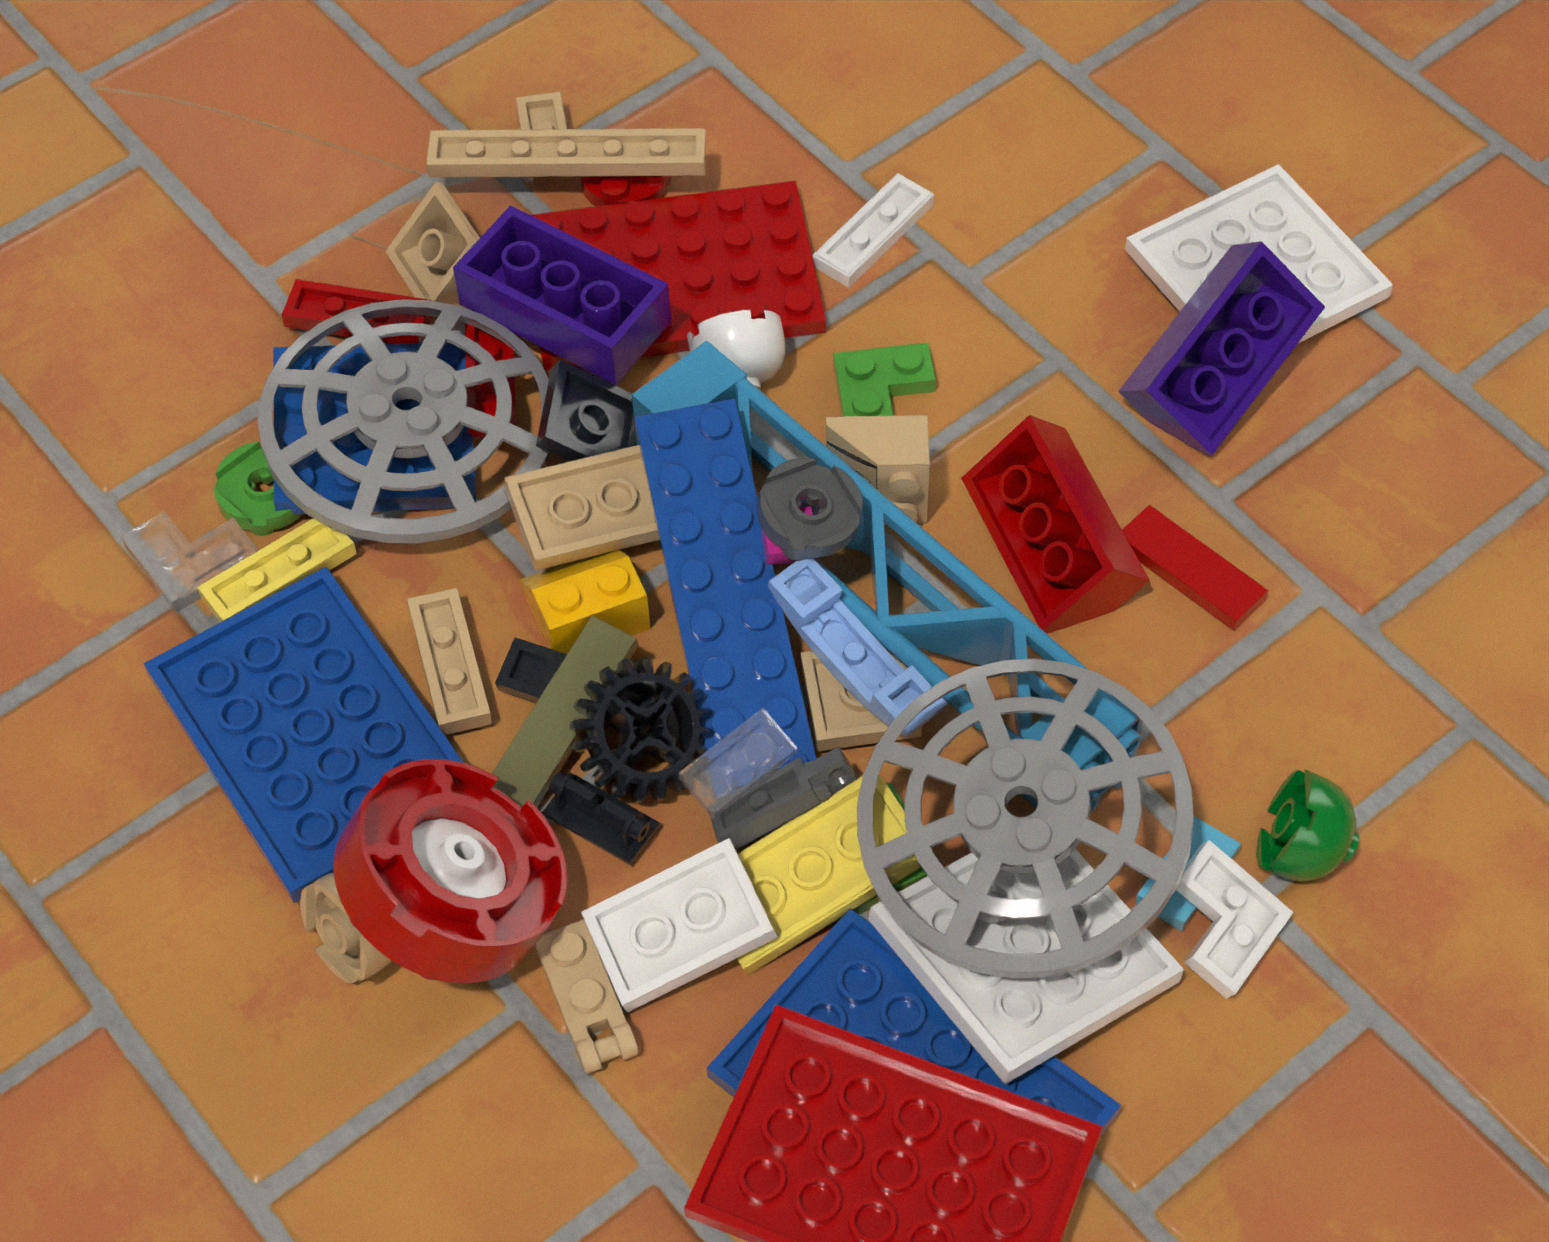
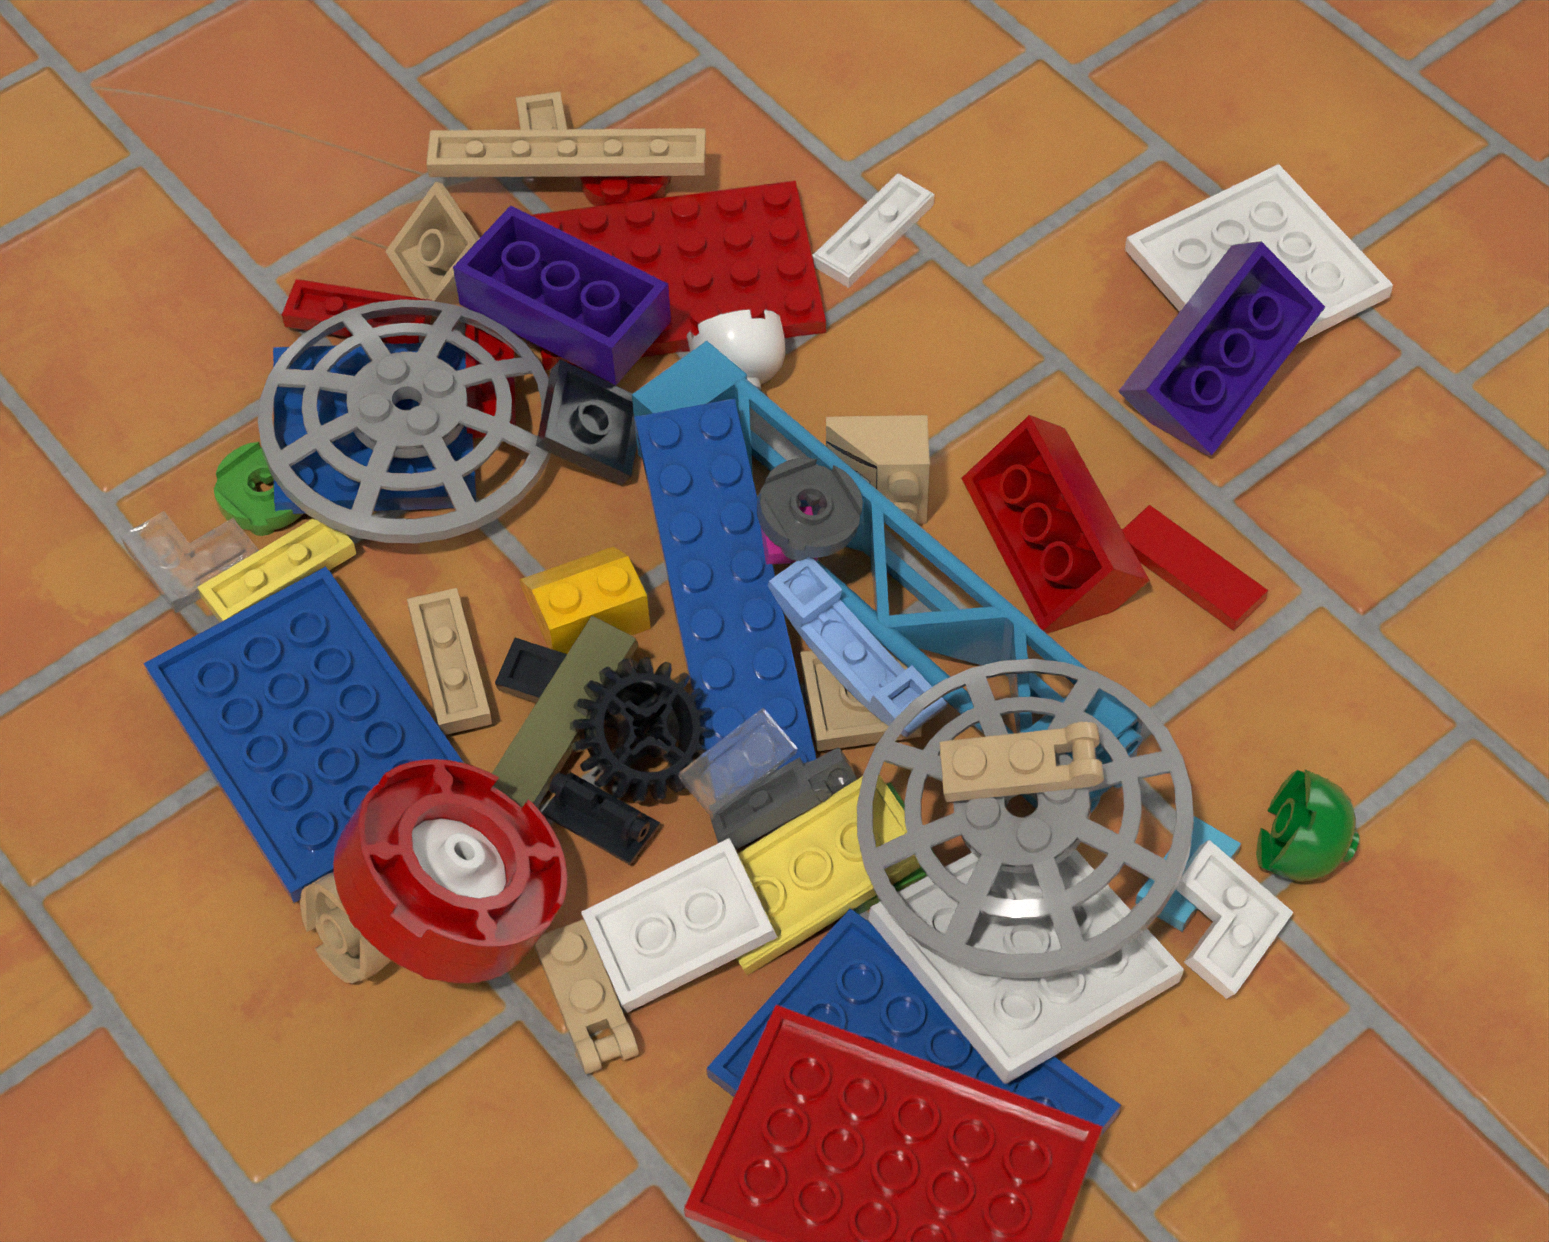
(583, 507): tan plate -> none
(874, 375): bright green plate -> none
(1020, 763): none -> tan plate

